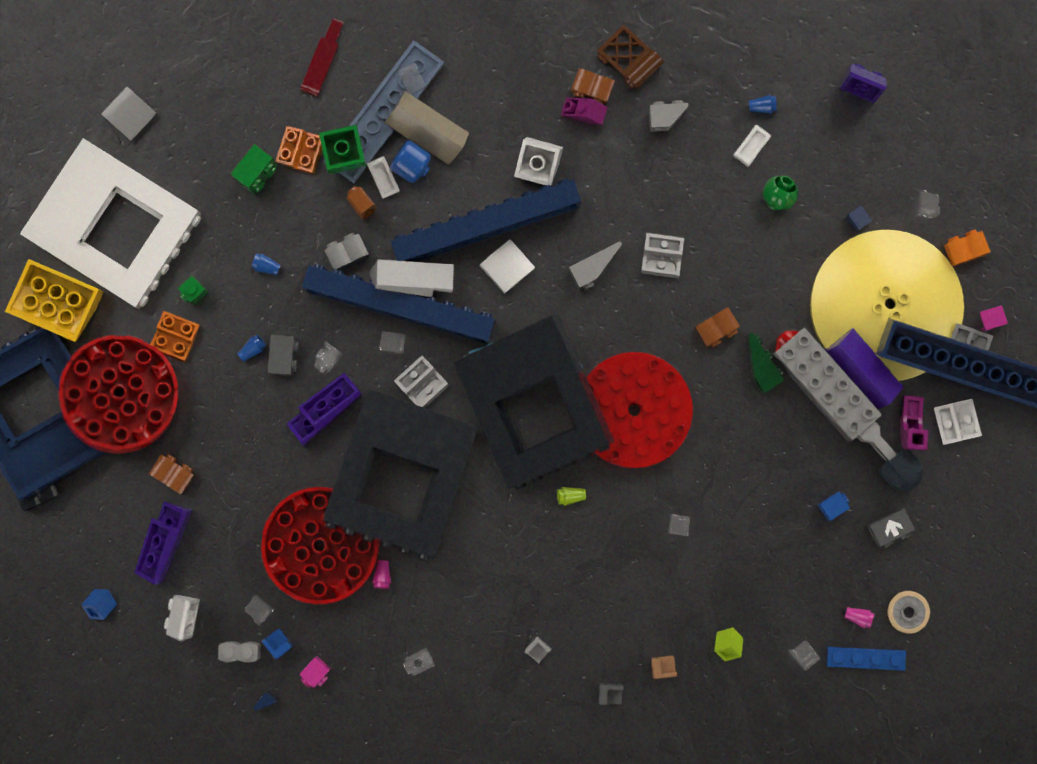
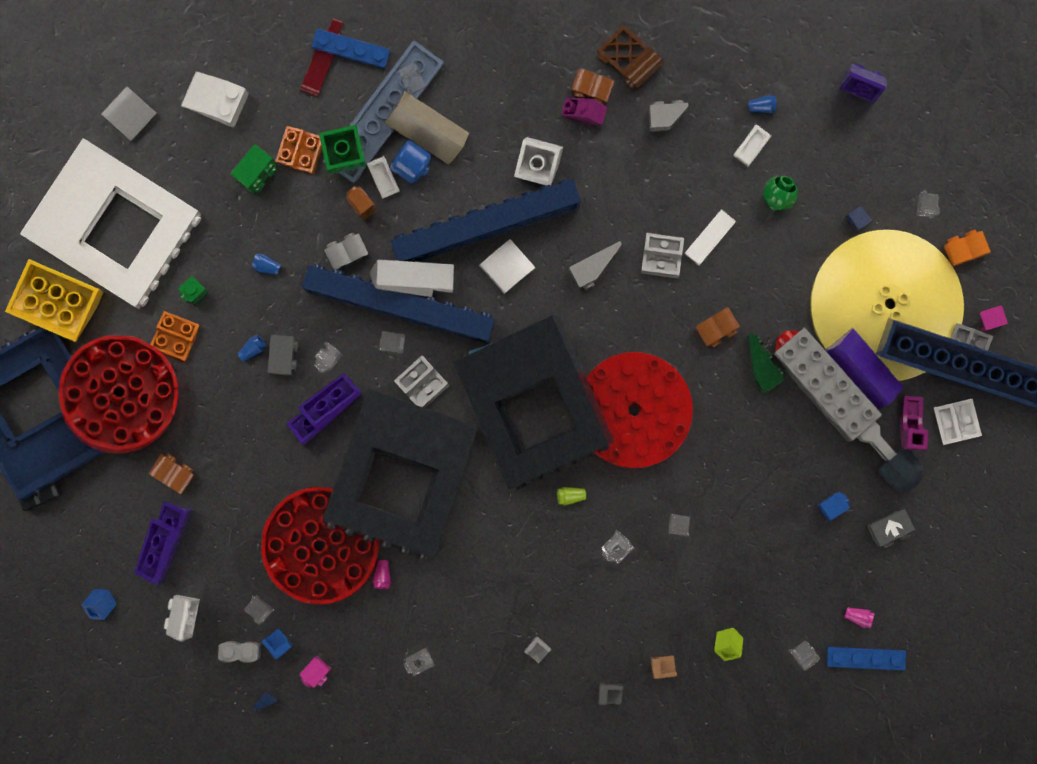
(215, 98): none -> white slope
(350, 48): none -> blue plate
(623, 549): none -> clear brick
(710, 237): none -> white tile
(896, 612): wheel -> none

